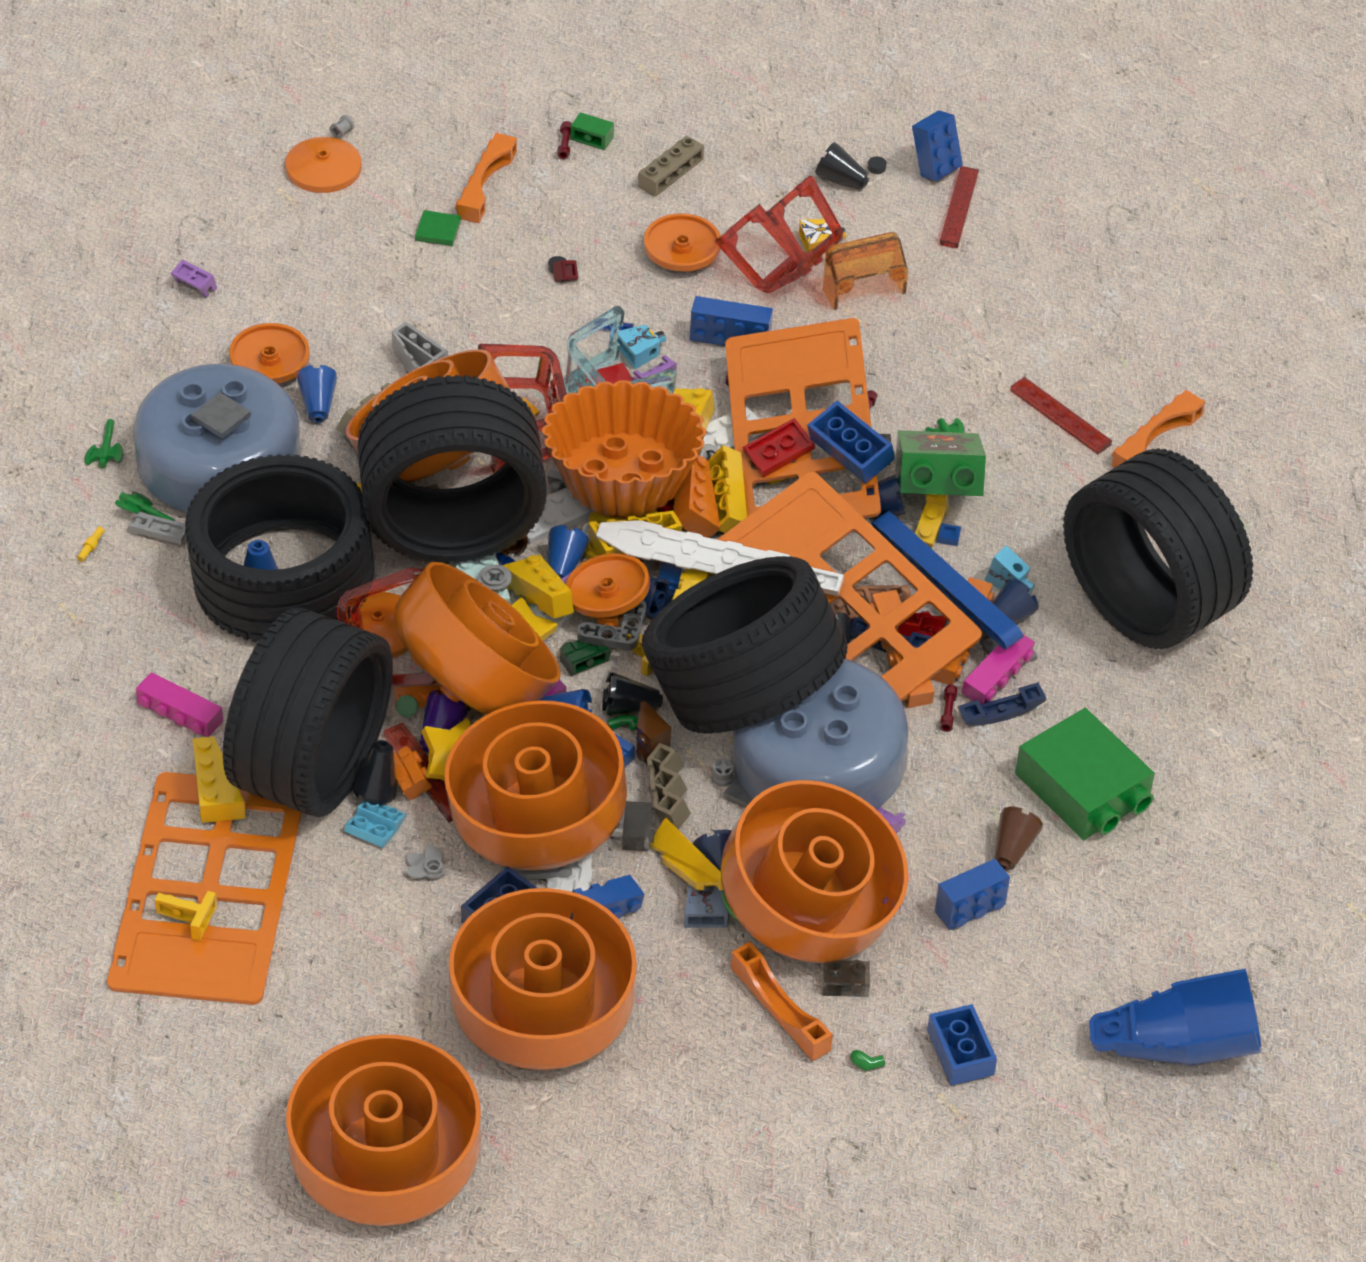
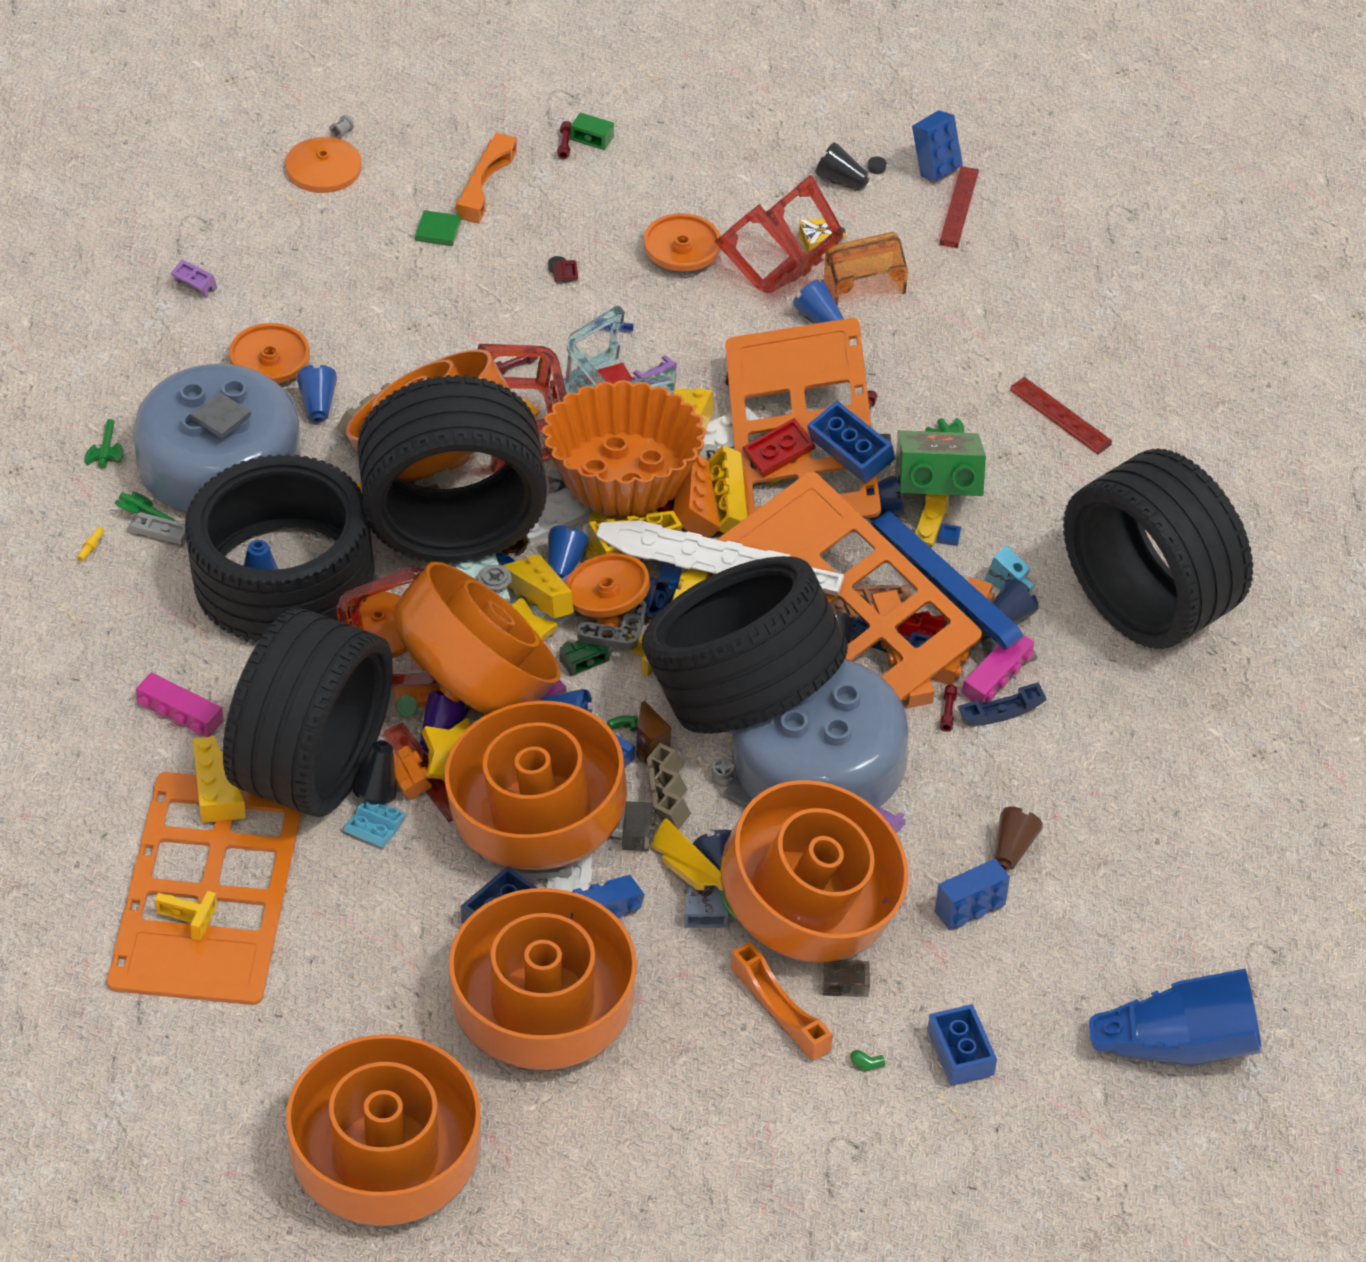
(415, 347): light grey wedge -> none
(426, 865): light grey plate -> none
(514, 362): none -> dark red bar
(626, 695): black cone -> none
(640, 344): medium azure torso -> none
(670, 166): dark tan brick -> none
(718, 320): blue brick -> none
(817, 303): none -> blue cone
(1085, 774): green brick -> none
(1182, 411): orange arch -> none

